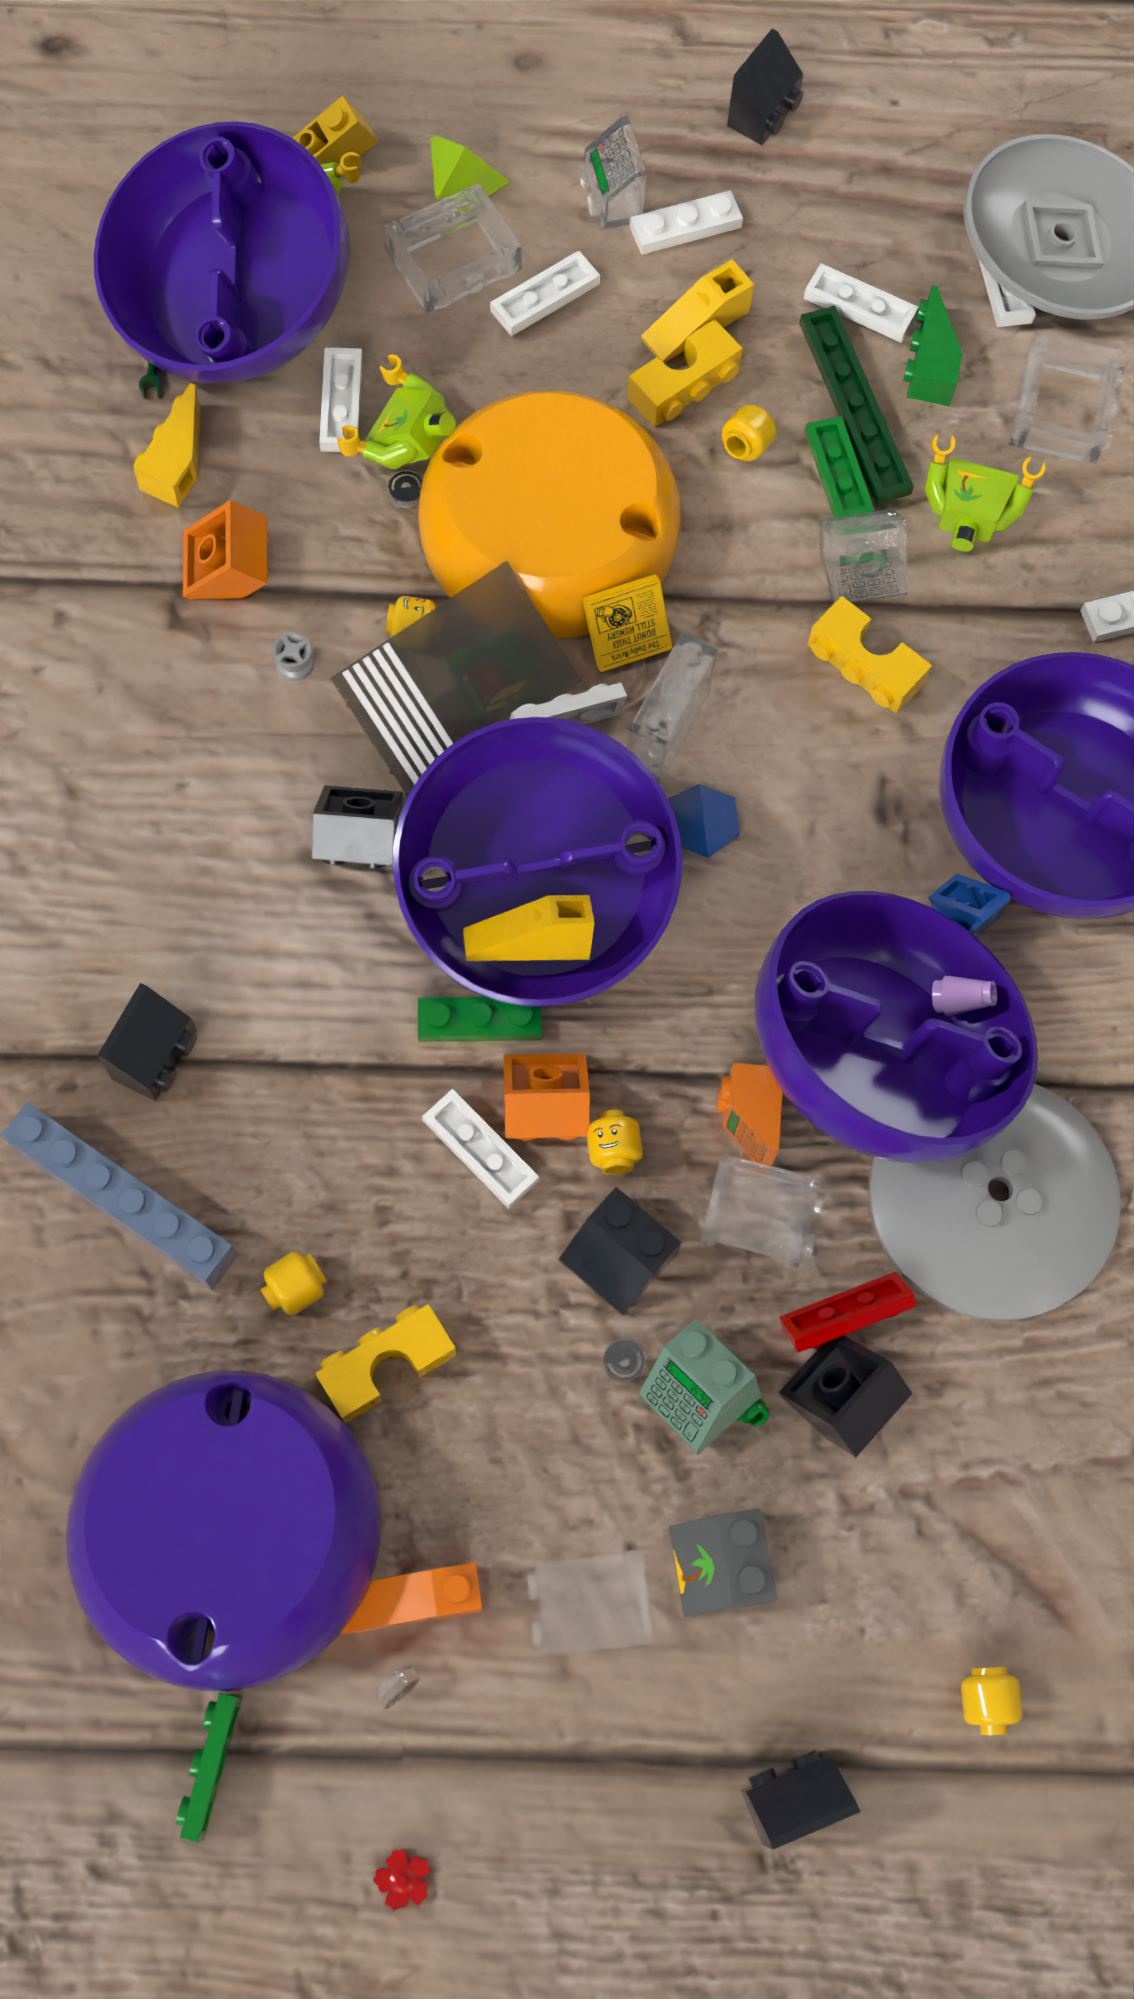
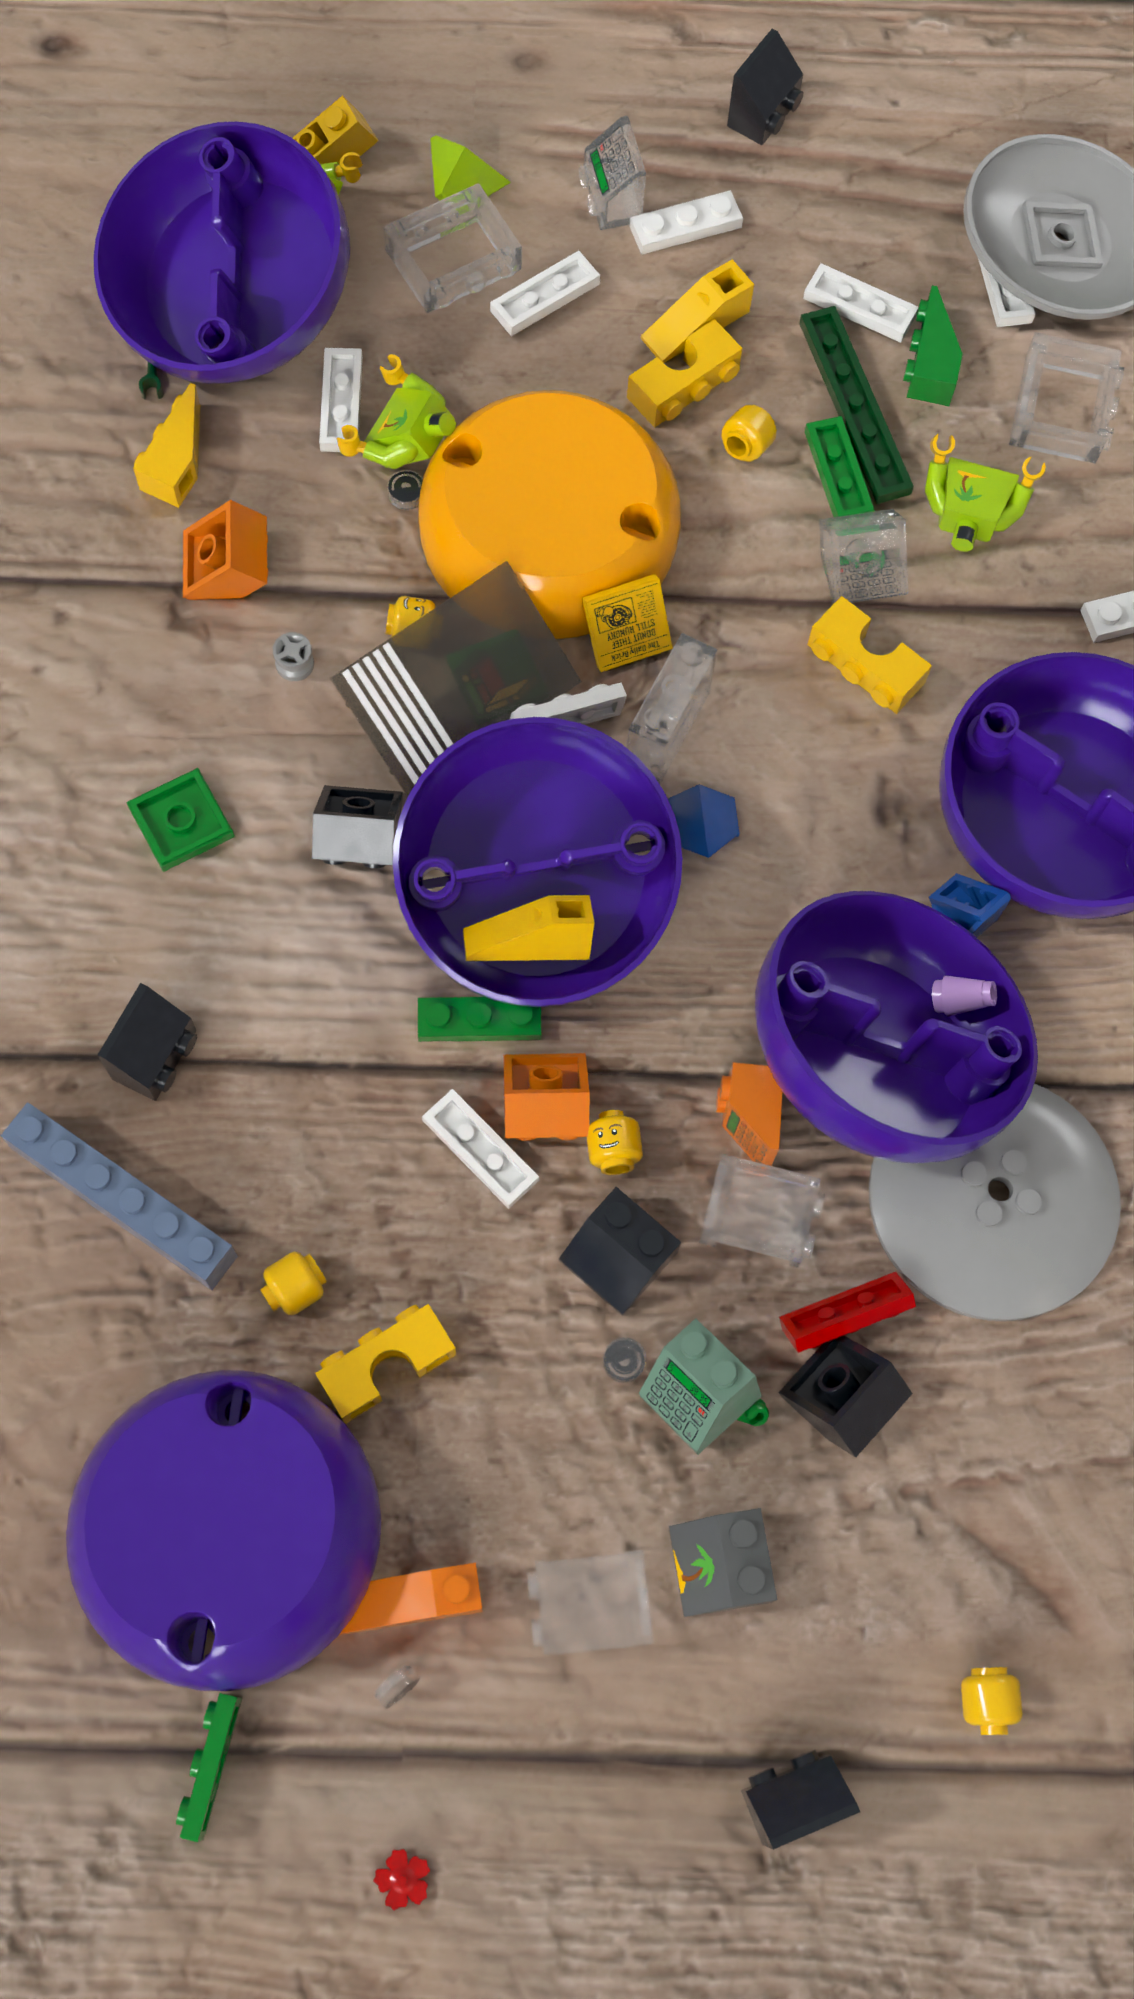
(180, 819): none -> green tile

